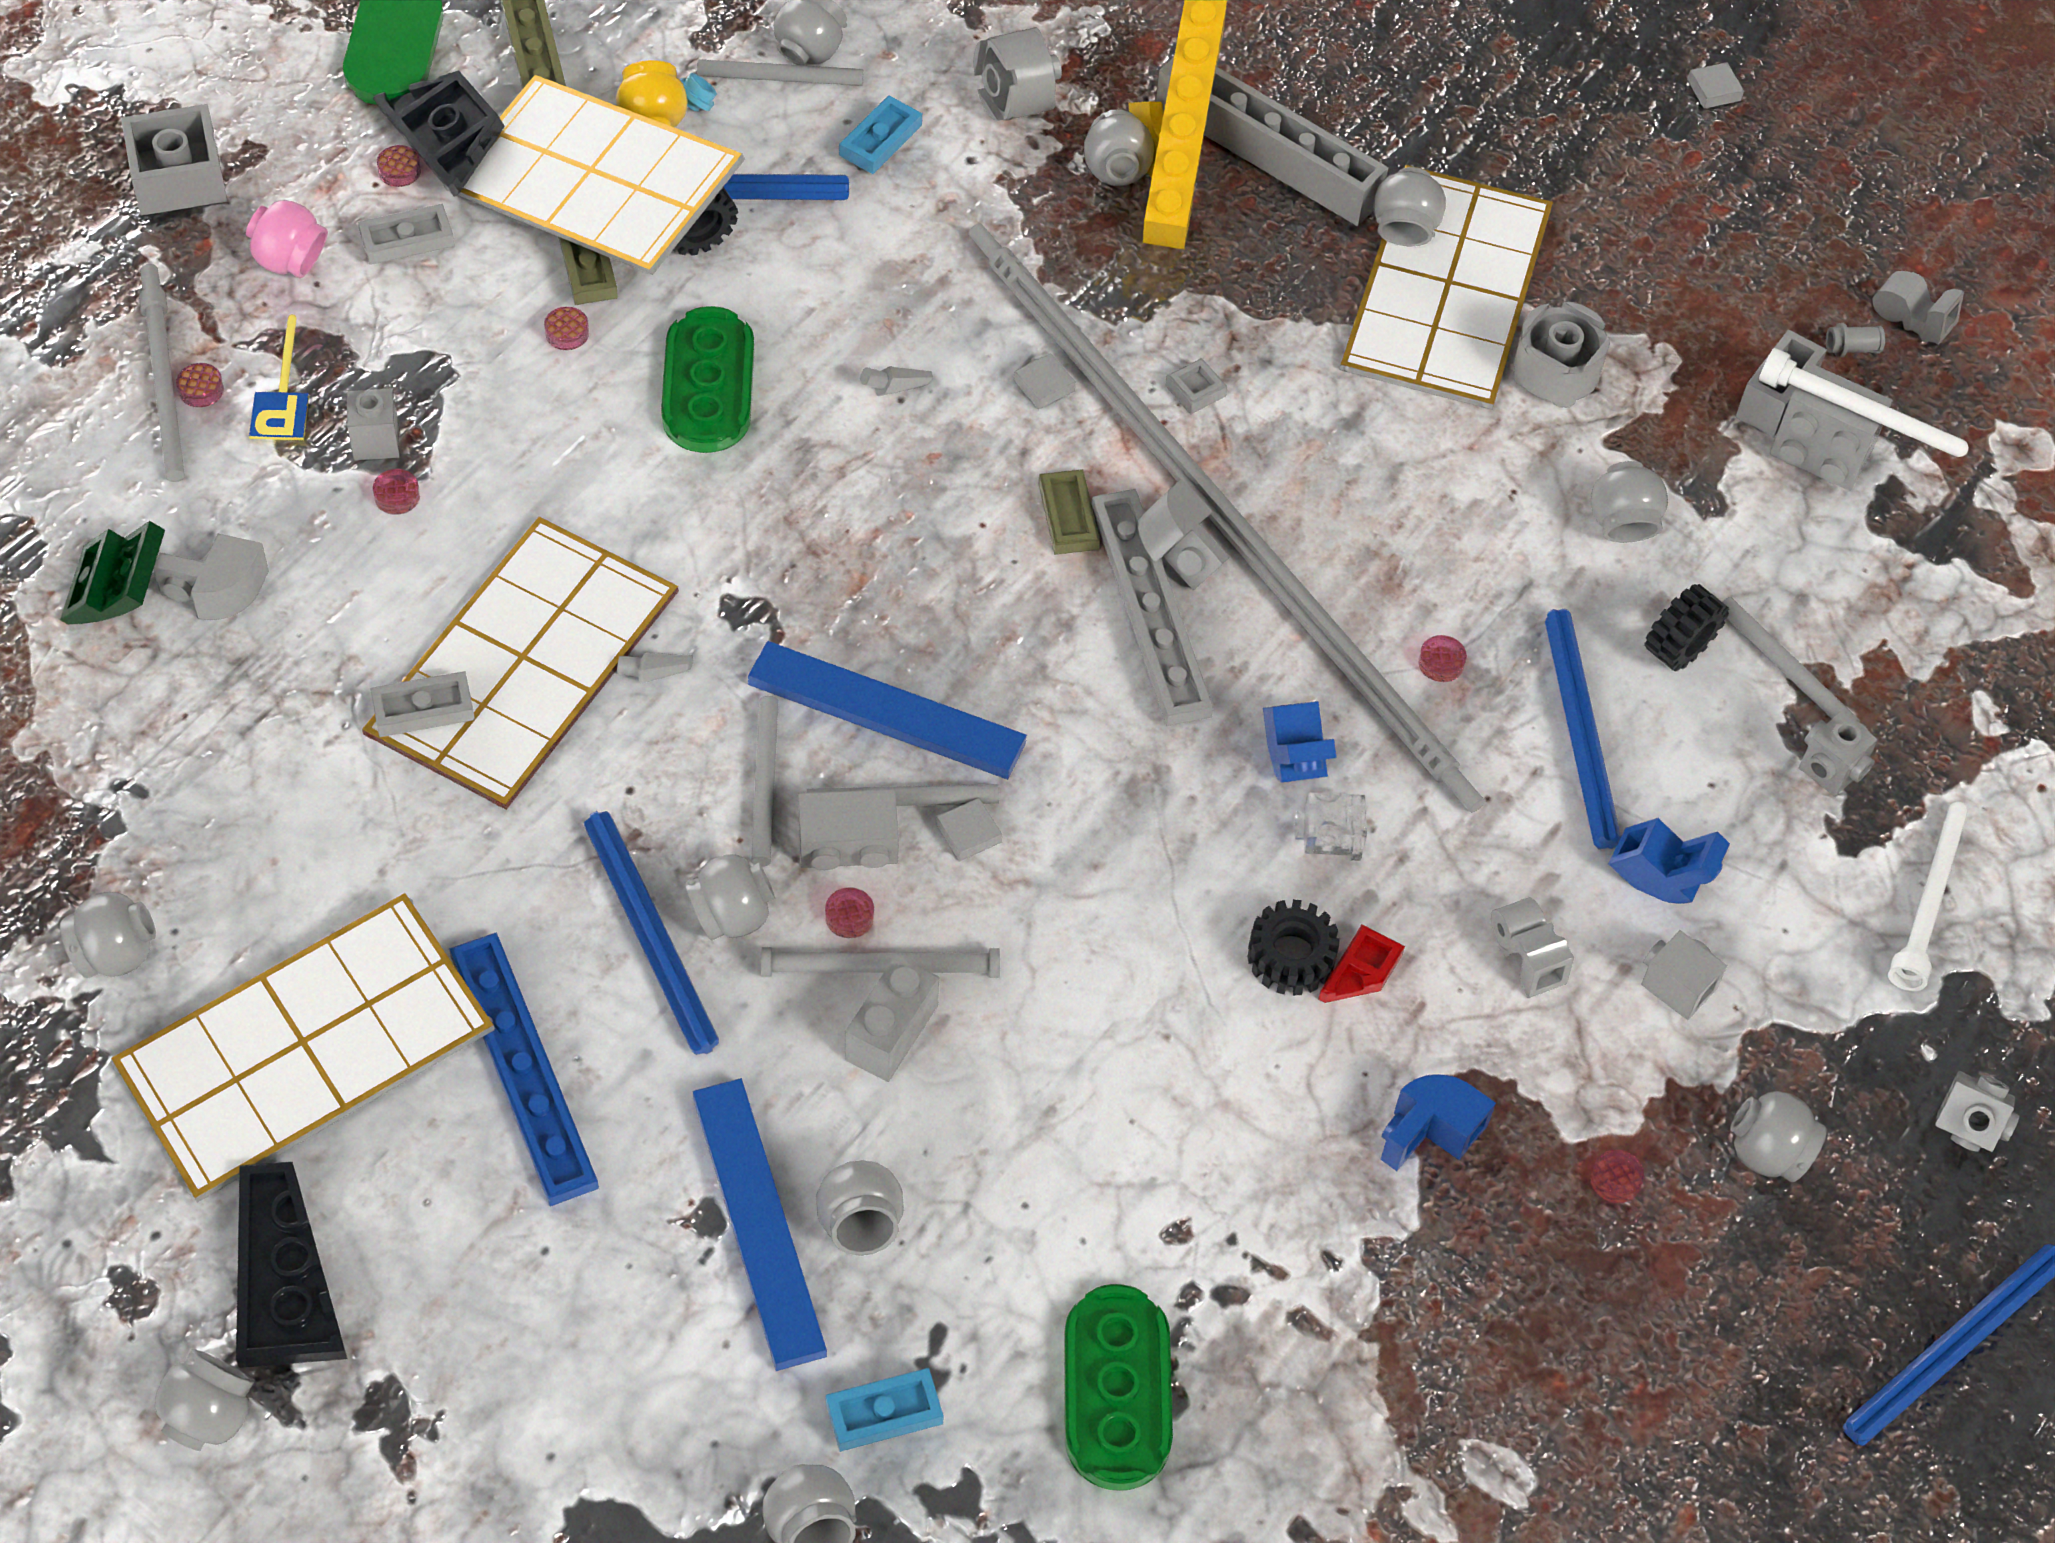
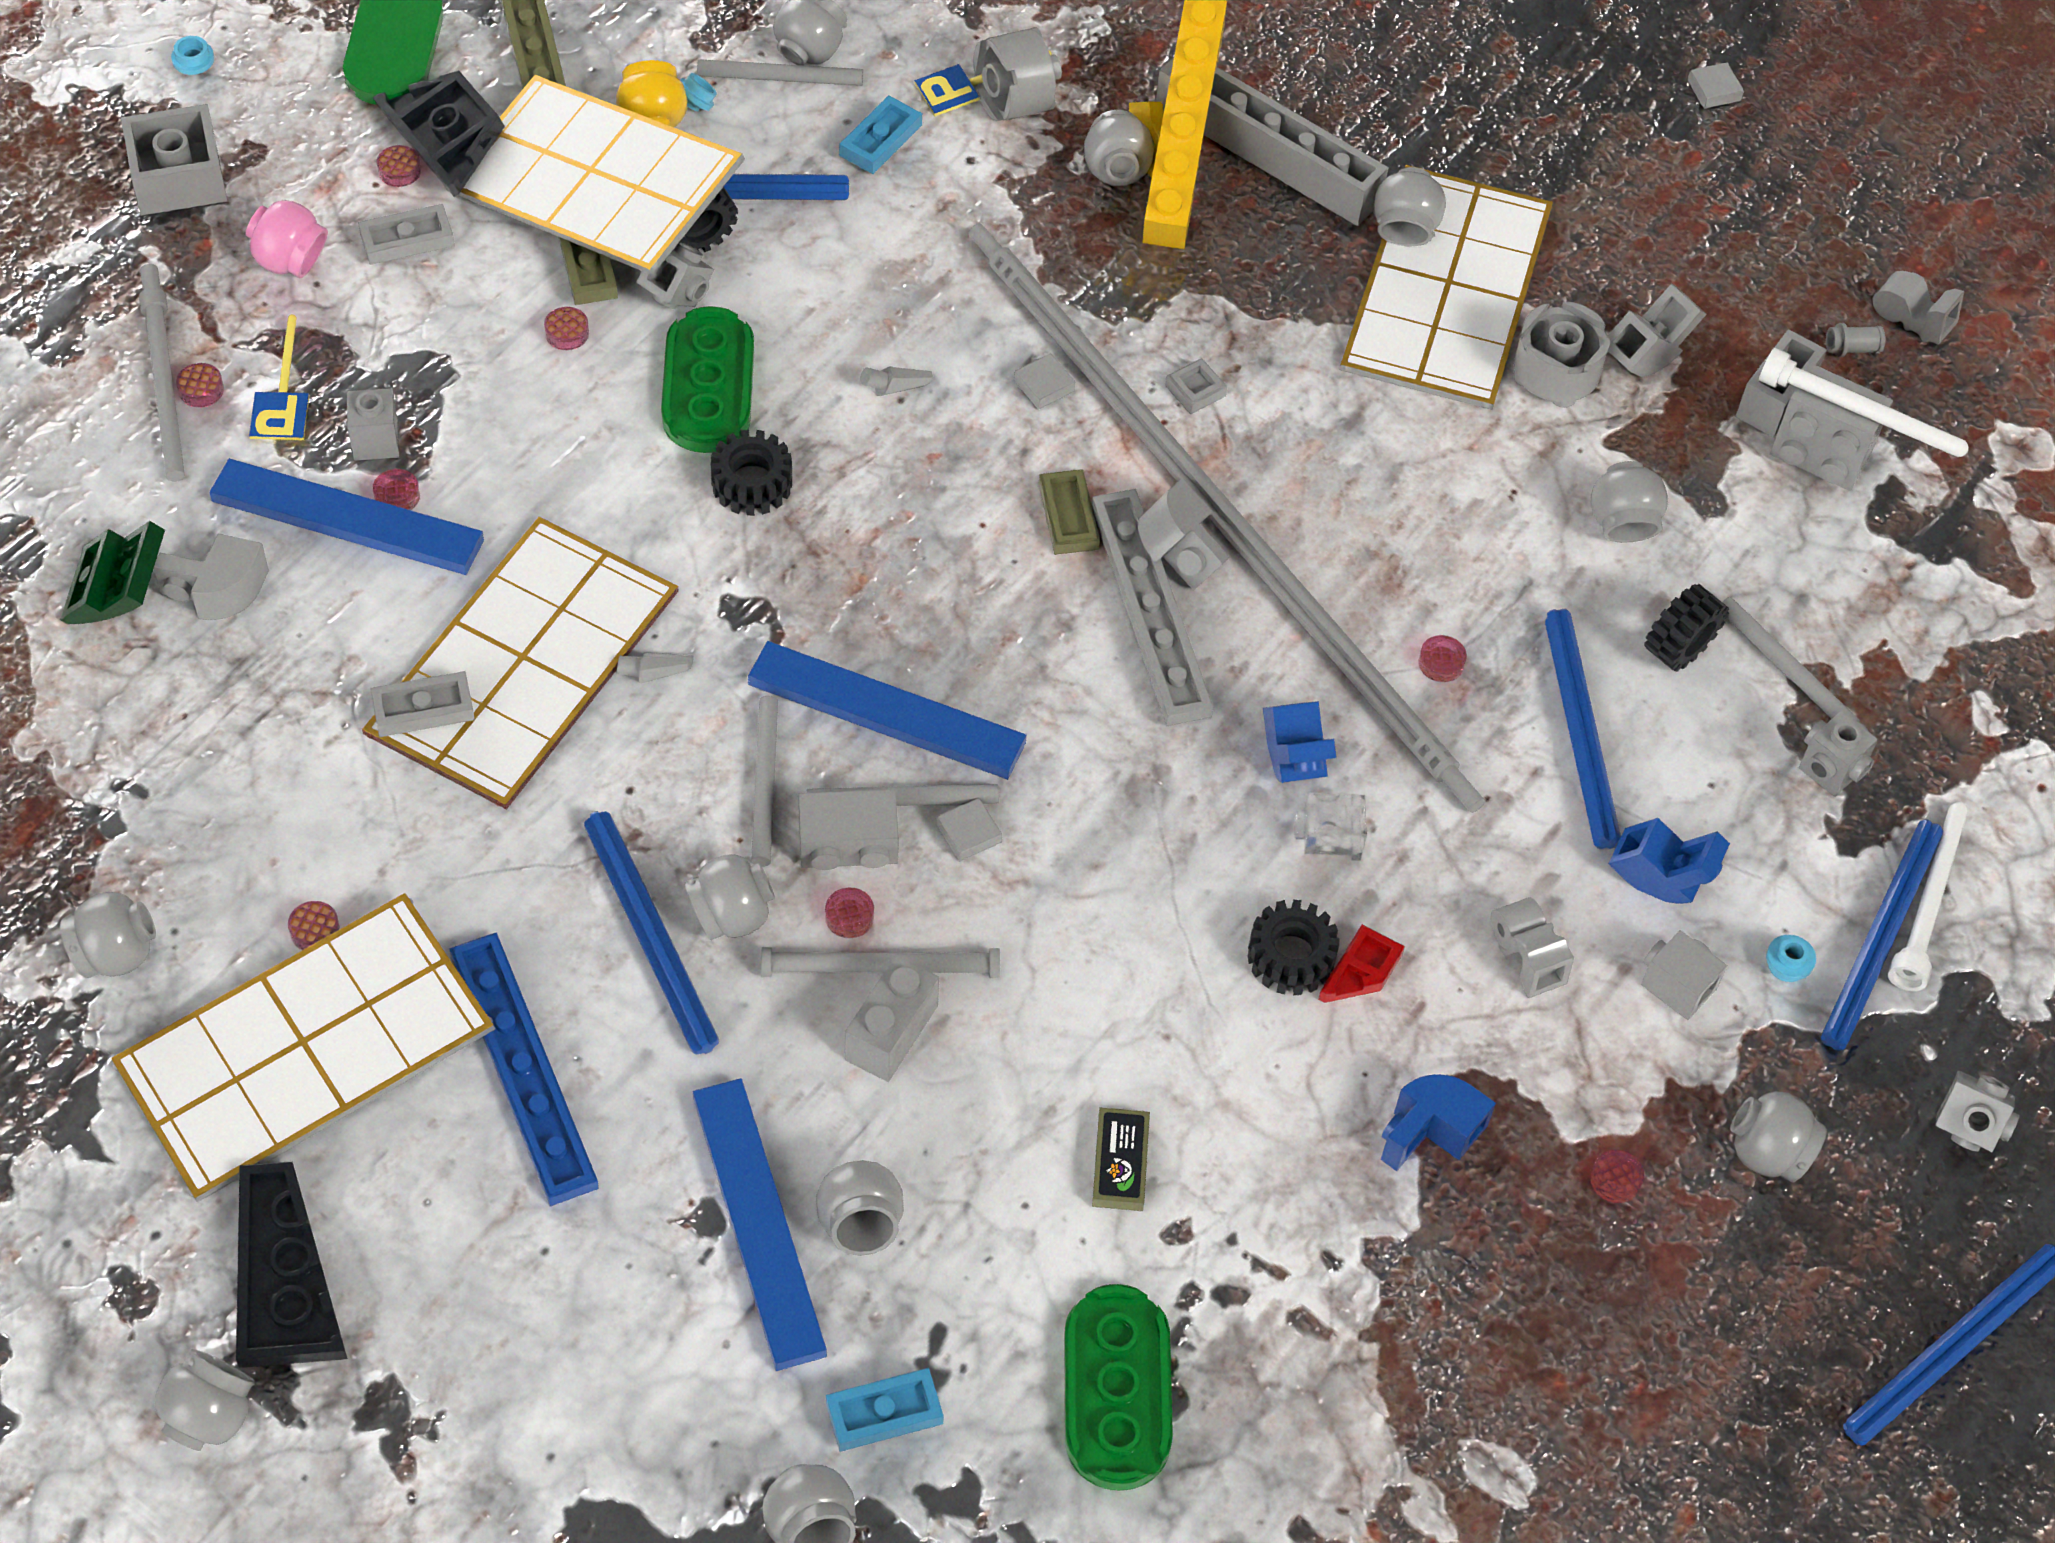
(192, 55): none -> medium azure plate
(312, 923): none -> tile
(347, 516): none -> blue tile
(679, 279): none -> light grey brick
(751, 492): none -> black tyre
(948, 89): none -> piece
(1121, 1159): none -> tile
(1653, 340): none -> light grey brick
(1785, 967): none -> medium azure plate
(1881, 935): none -> blue axle

